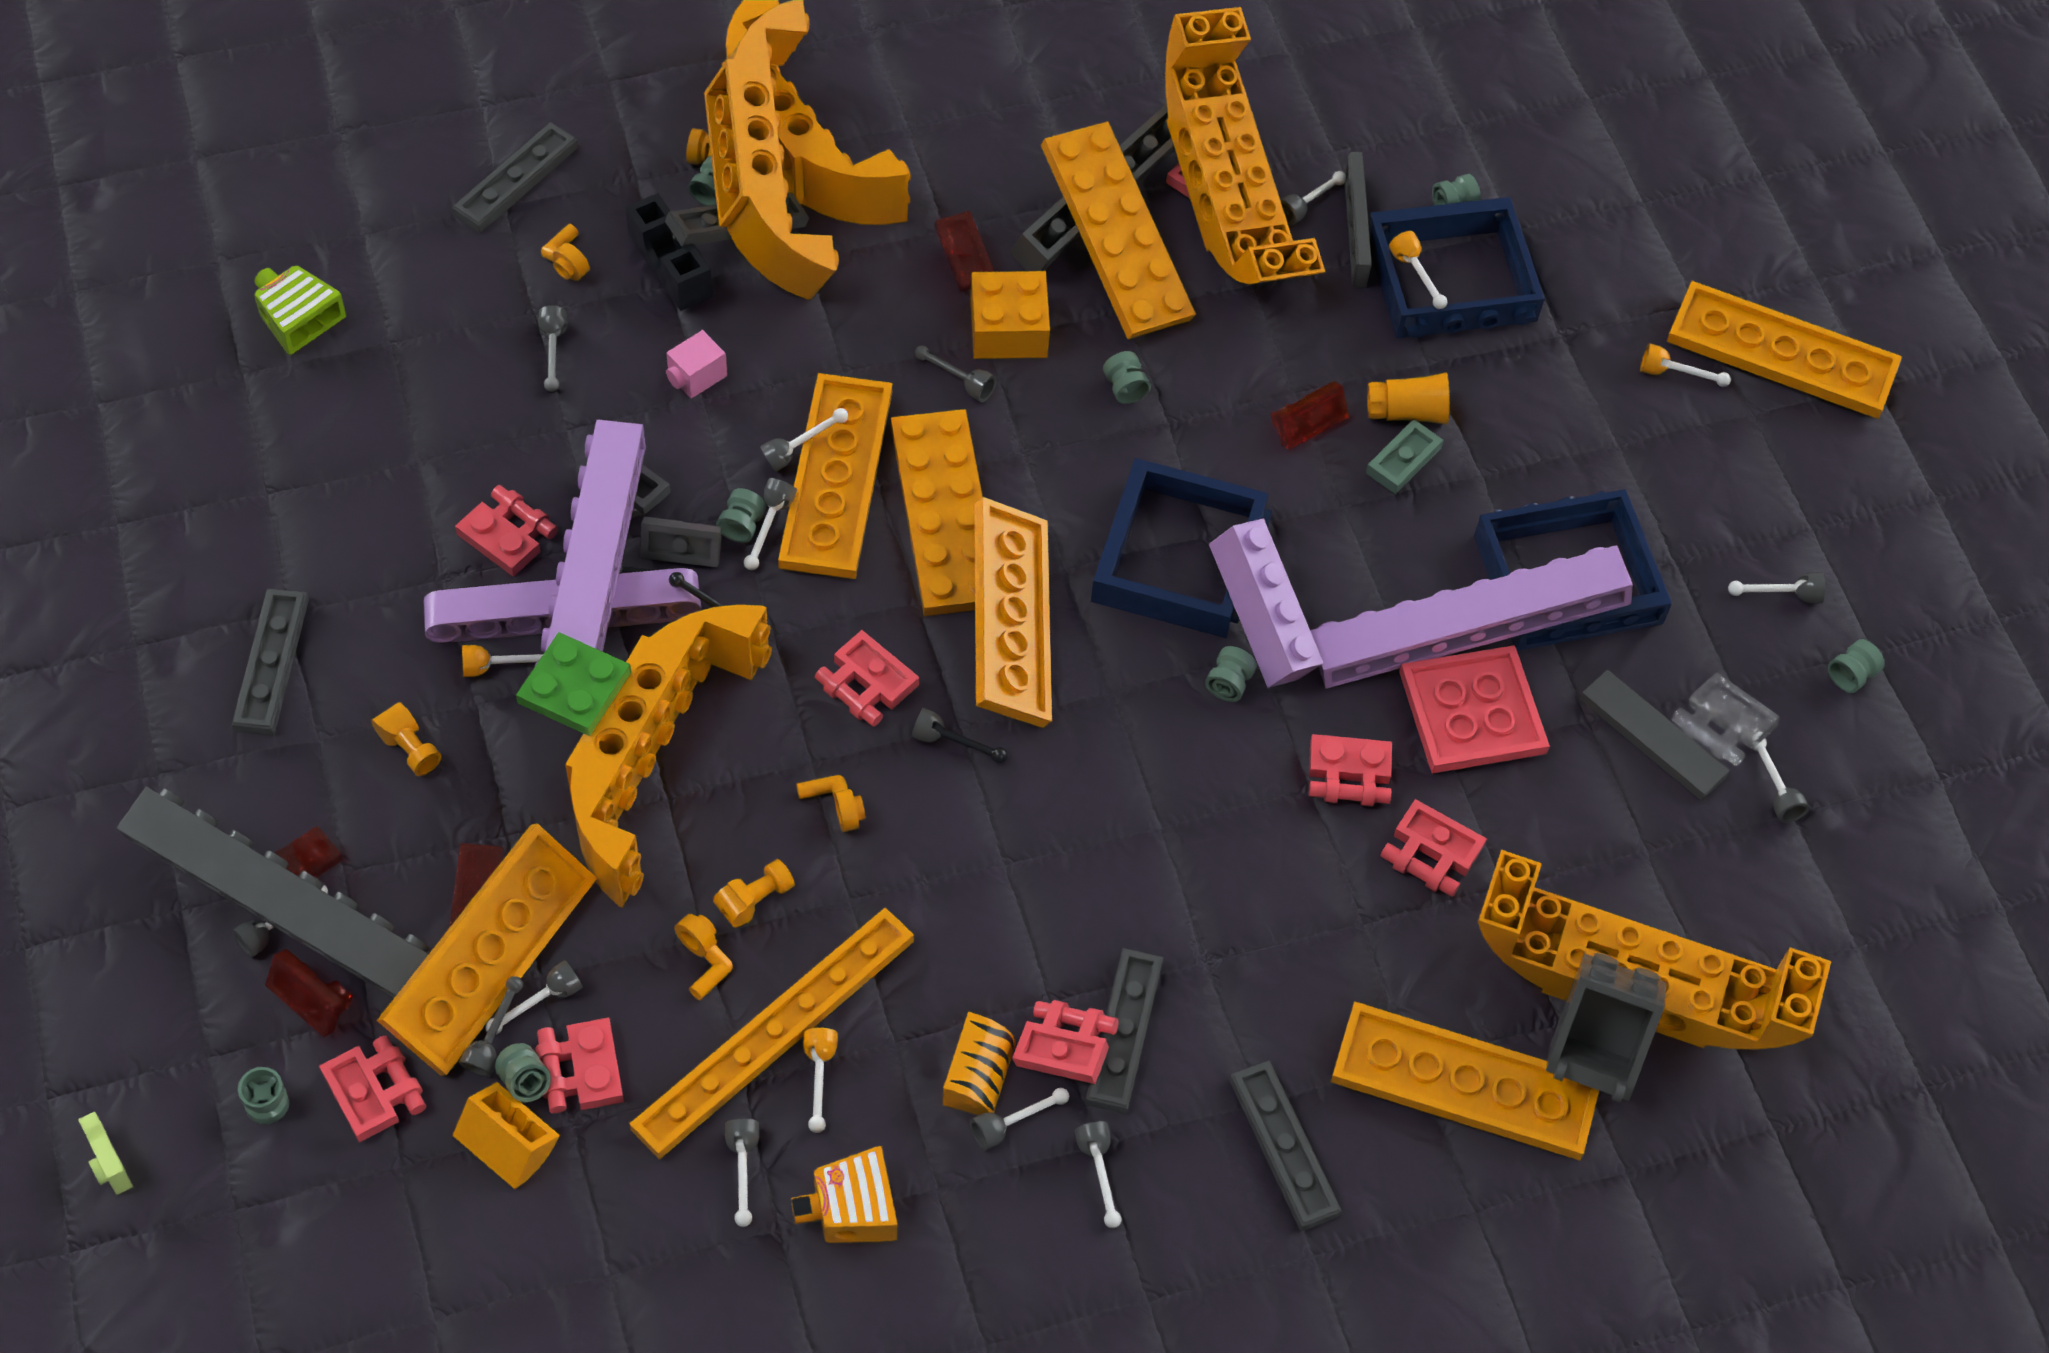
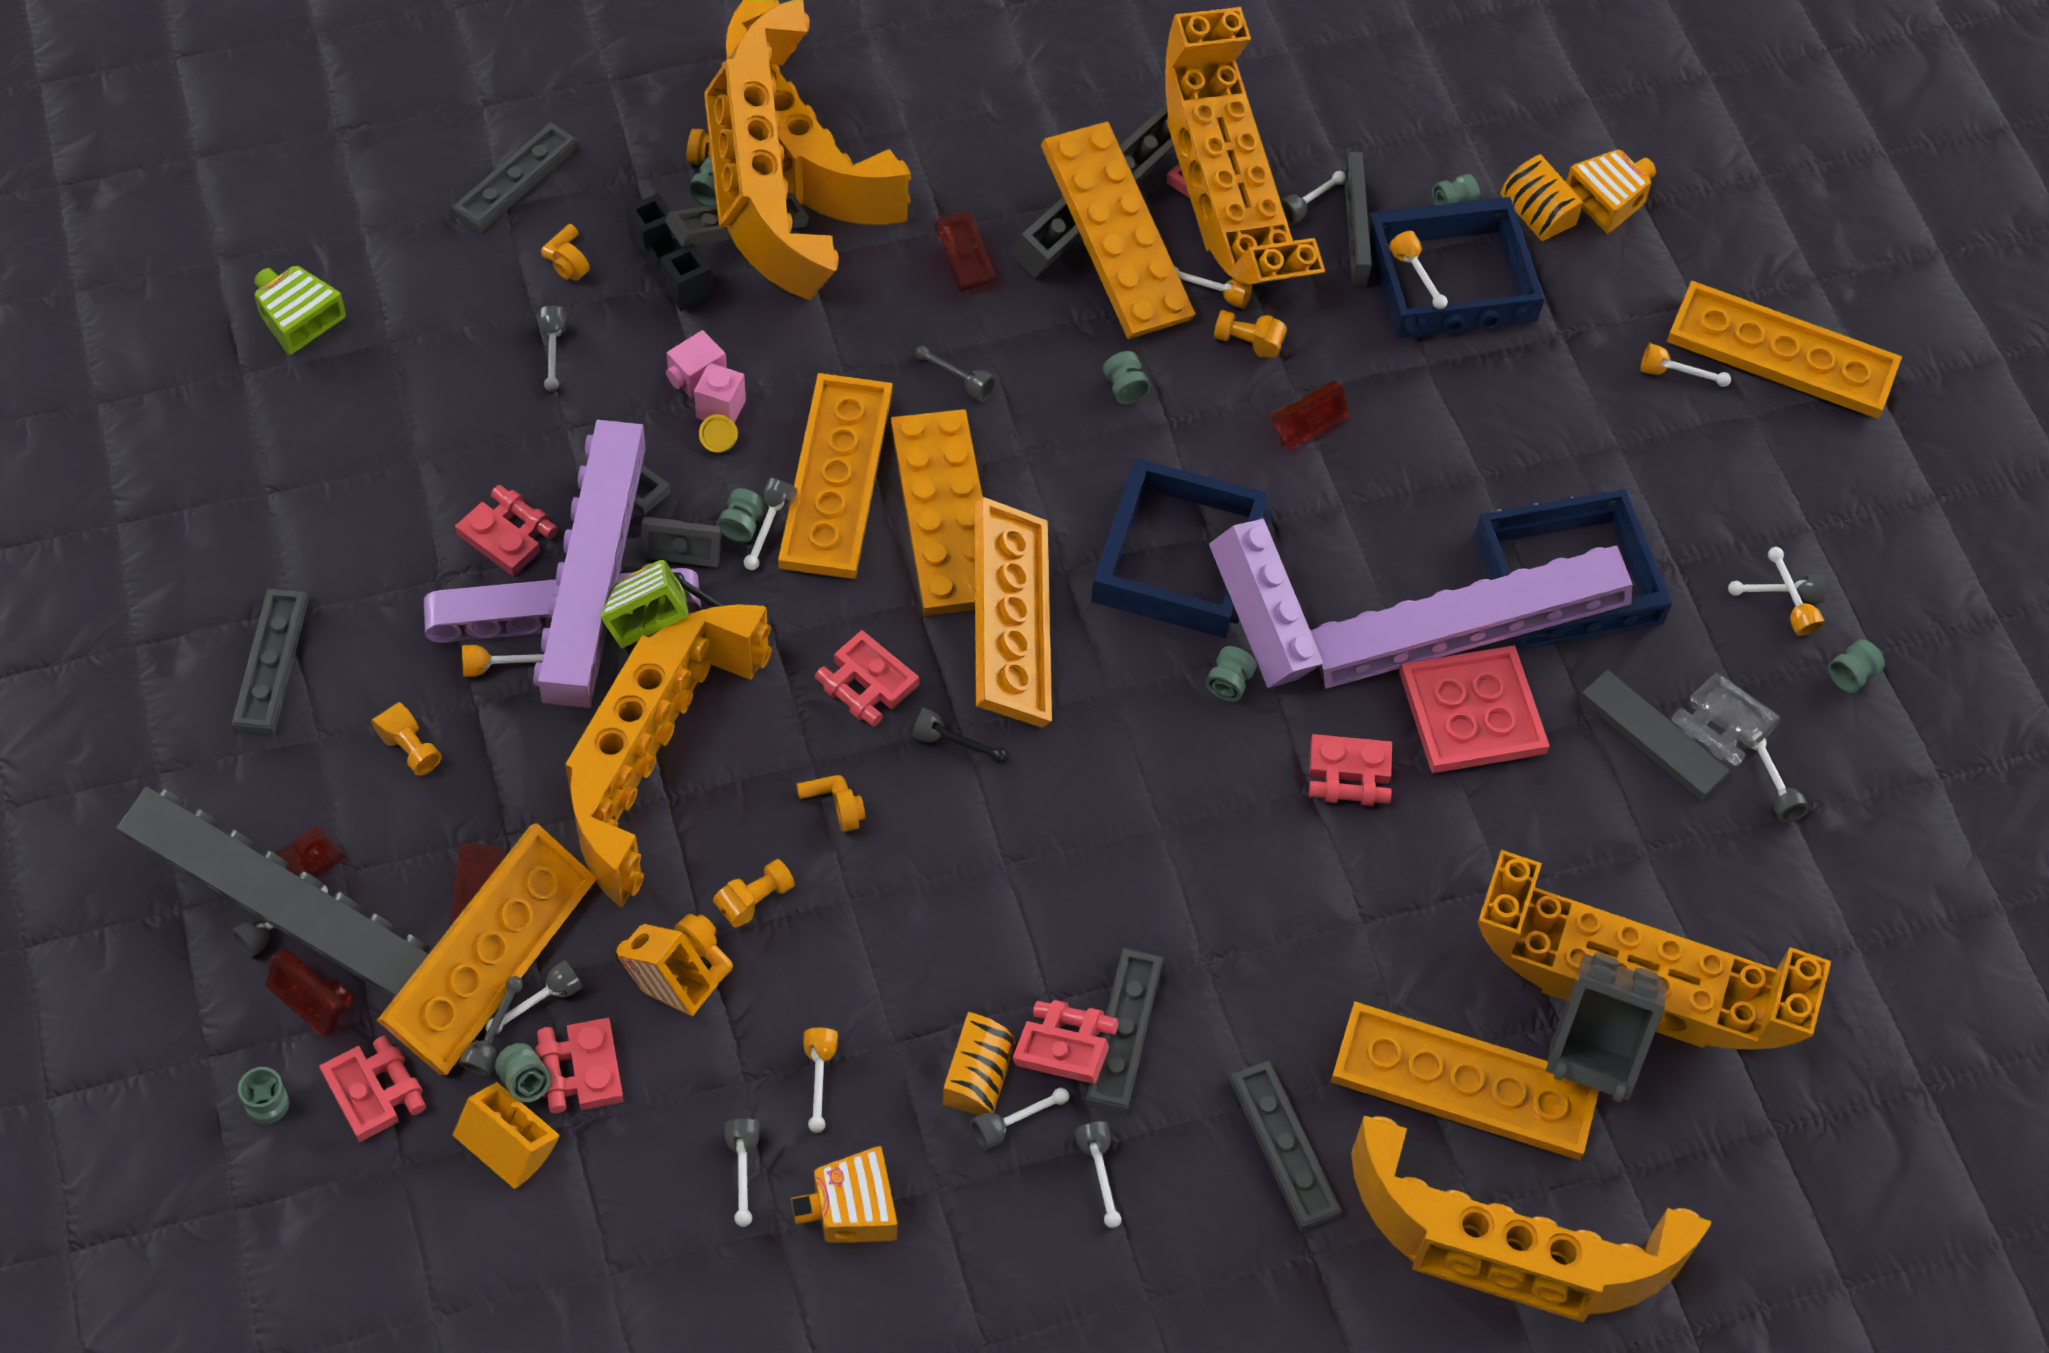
(107, 1164): yellowish green plate -> none
(573, 684): bright green plate -> none
(650, 599): none -> lime torso
(659, 956): none -> light orange torso
(718, 433): none -> yellow piece
(719, 392): none -> bright pink brick
(771, 1033): light orange plate -> none
(780, 452): hinge -> none
(1010, 315): light orange brick -> none
(1234, 292): none -> hinge
(1264, 335): none -> light orange leg
(1404, 456): sand green plate -> none
(1409, 399): light orange plant -> none
(1439, 838): coral plate -> none
(1509, 1252): none -> light orange slope
(1542, 198): none -> light orange brick
(1611, 187): none -> light orange torso
(1804, 617): none -> hinge

